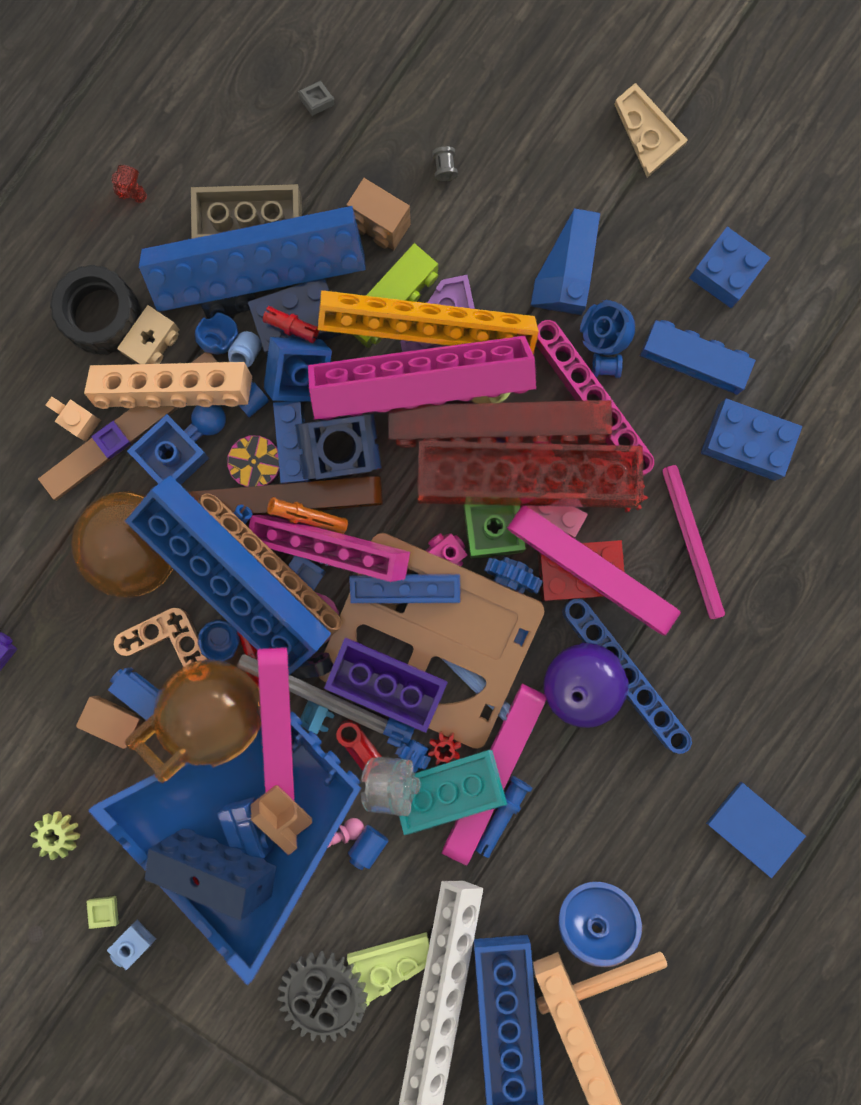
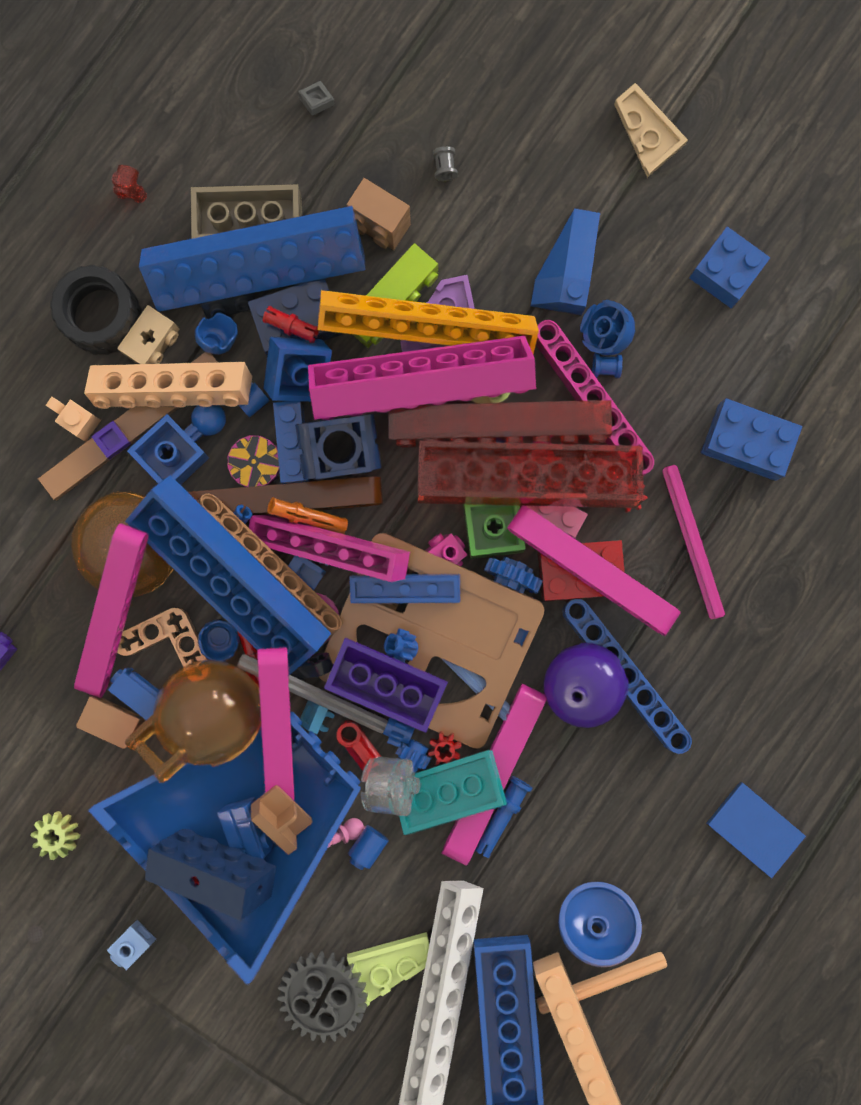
(102, 912): yellowish green tile -> none
(111, 610): none -> dark pink beam
(245, 348): light blue brick -> none
(401, 645): none -> blue gear
(697, 357): blue brick -> none

